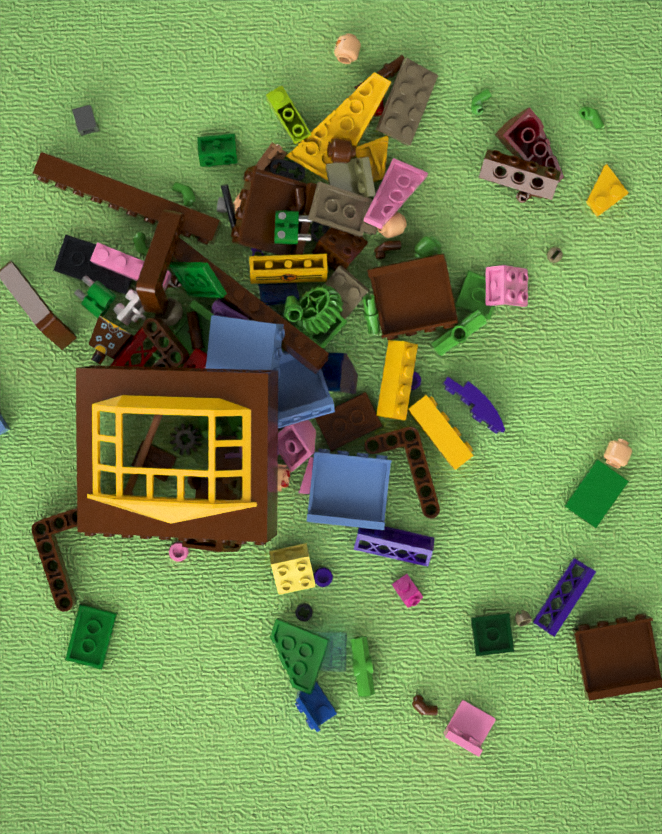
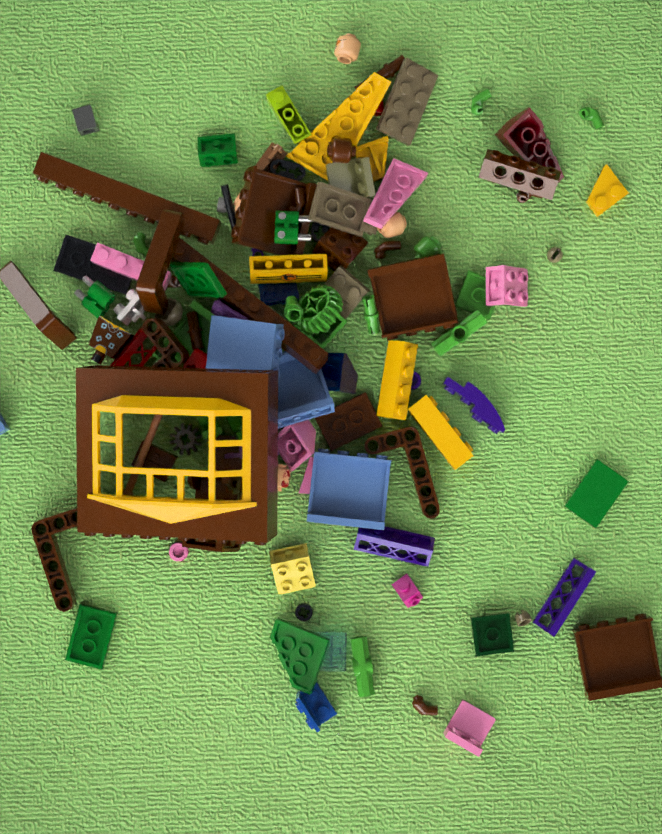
(187, 193): bright green arm -> none
(323, 577): dark purple tile -> none
(618, 453): light nougat head -> none

